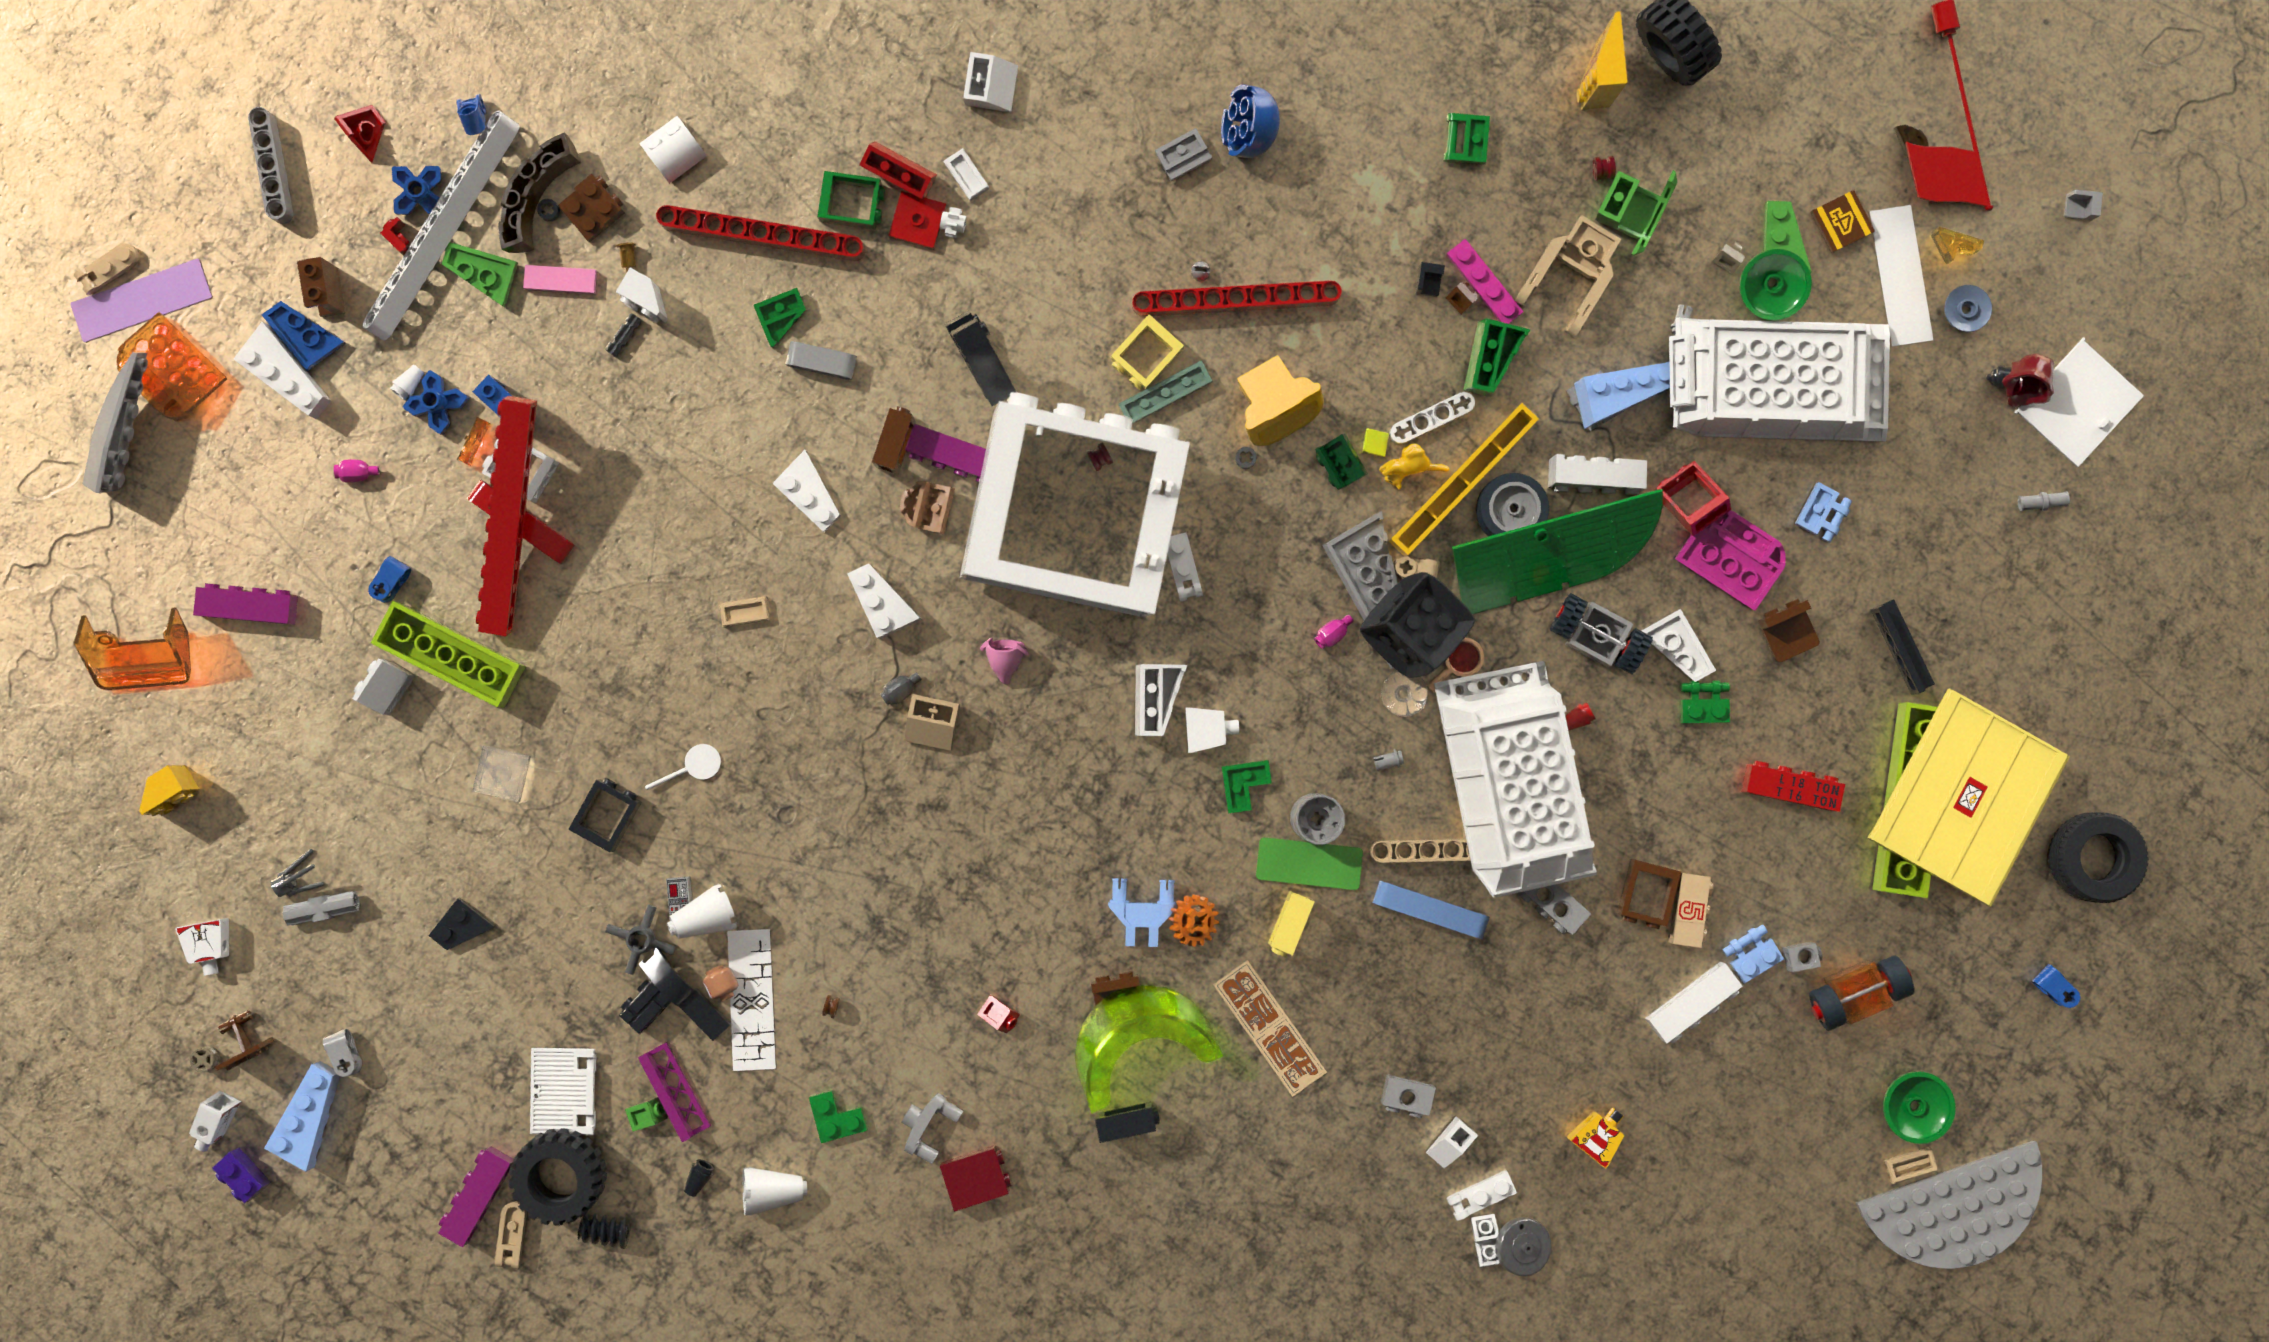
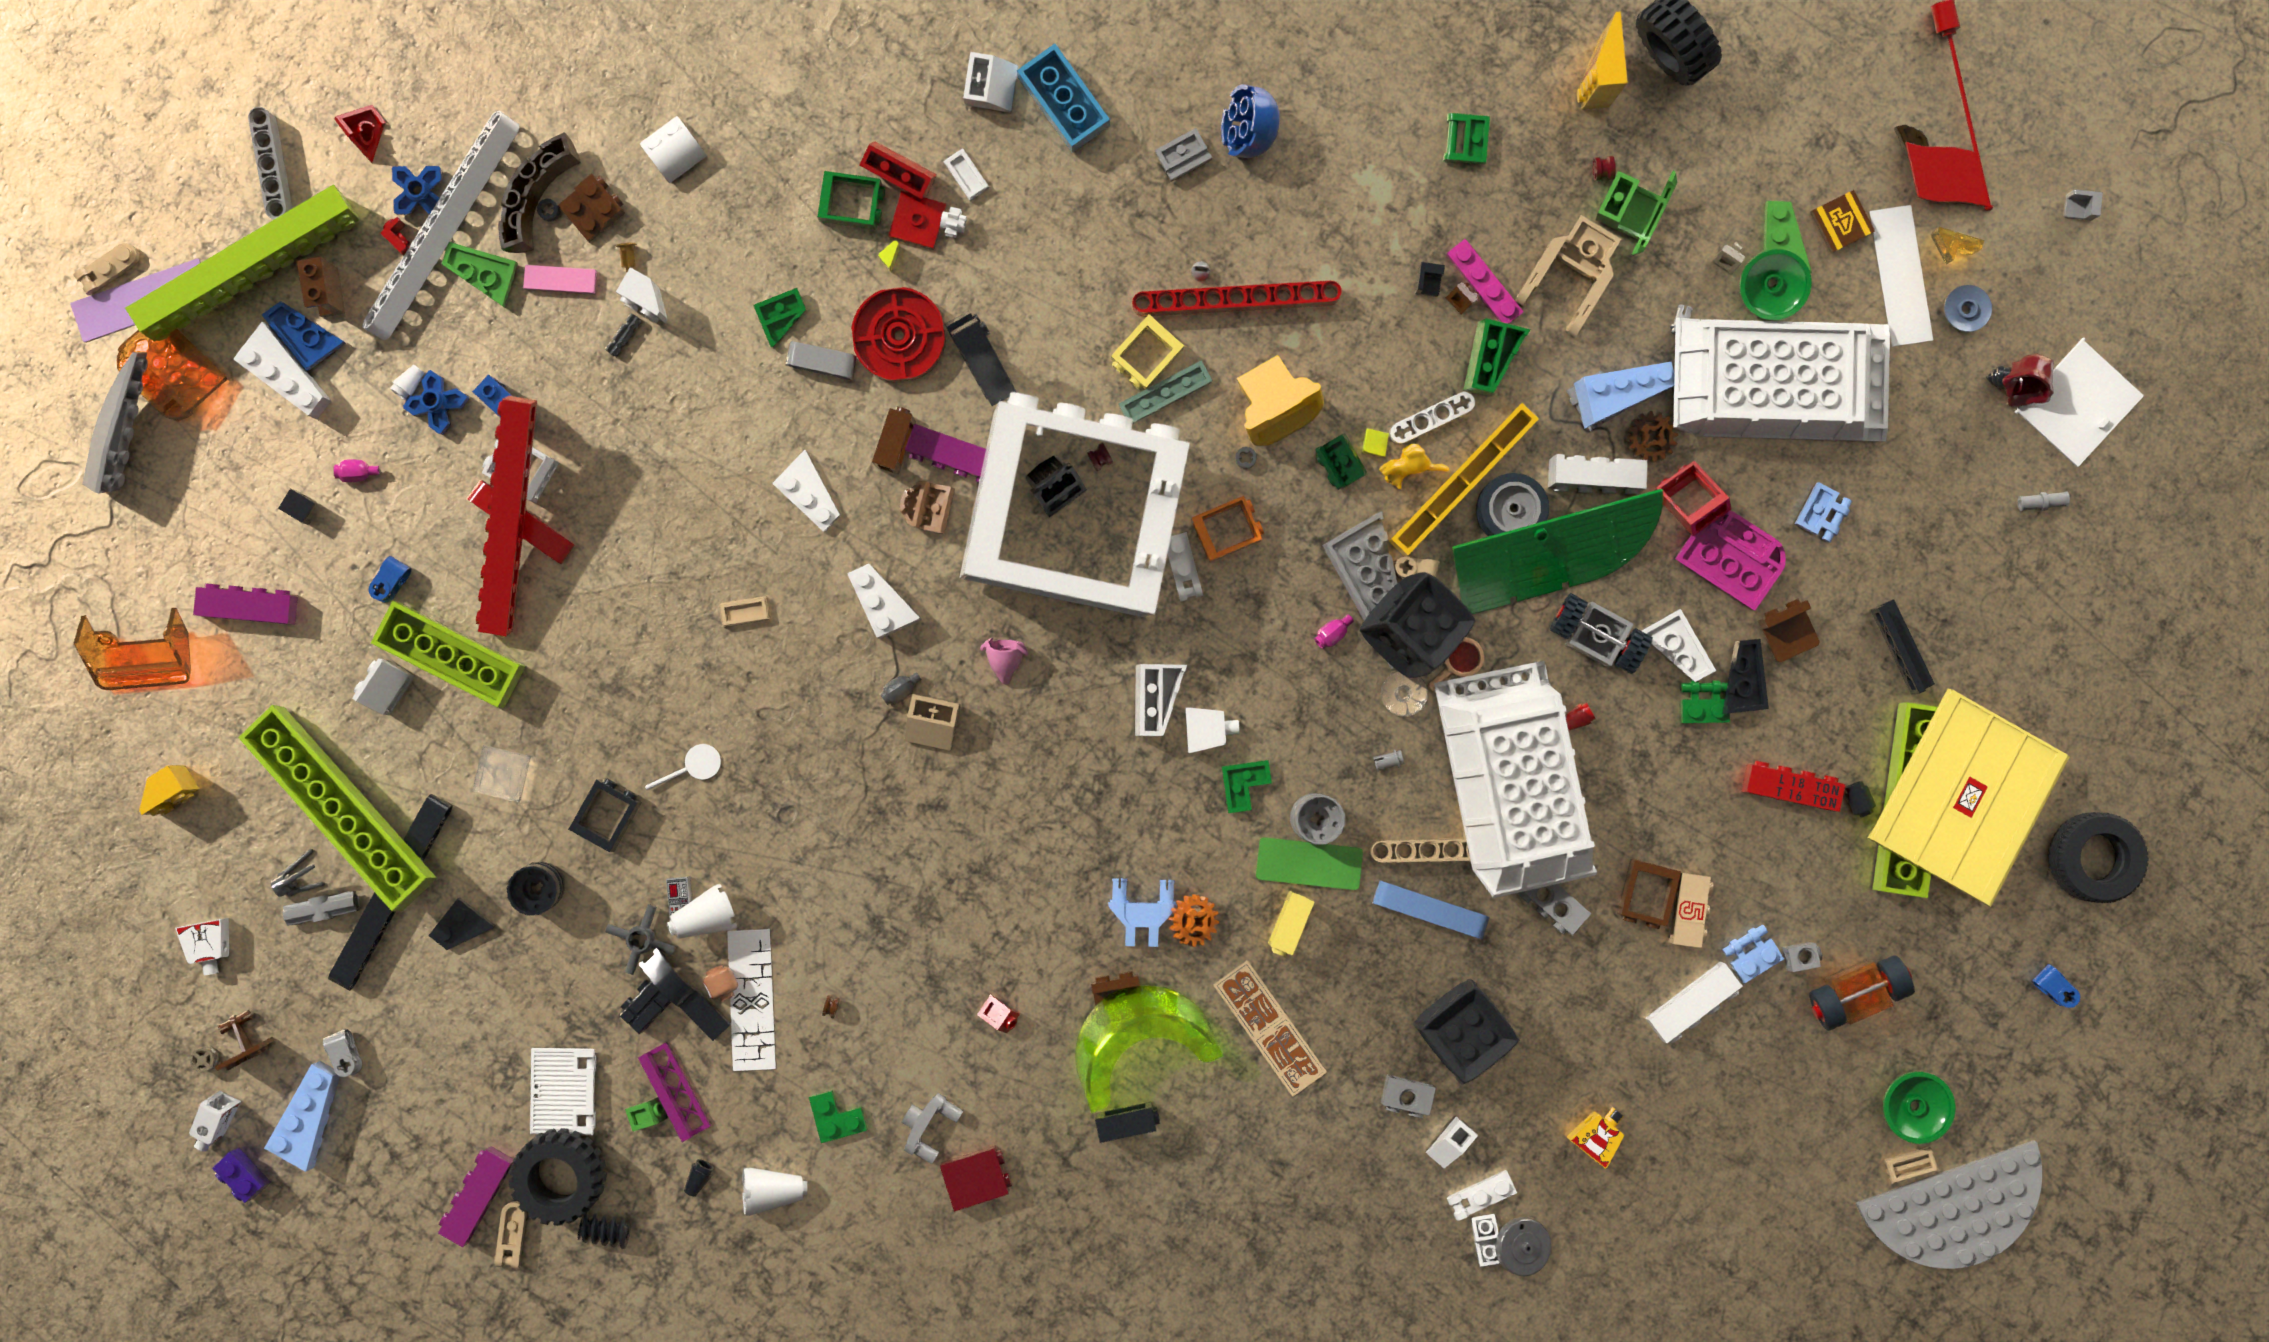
(242, 264): none -> lime brick
(297, 506): none -> black panel
(337, 808): none -> lime brick
(377, 914): none -> black beam
(472, 114): blue piece -> none
(473, 441): clear orange pin -> none
(522, 890): none -> black wheel
(751, 226): red beam -> none
(889, 255): none -> neon yellow slope
(896, 311): none -> red piece
(1055, 484): none -> black piece
(1063, 98): none -> dark azure brick
(1203, 535): none -> orange window
(1466, 1031): none -> black piece
(1644, 431): none -> reddish brown gear
(1682, 370): white tile -> none
(1746, 679): none -> black wing
(1860, 799): none -> black brick

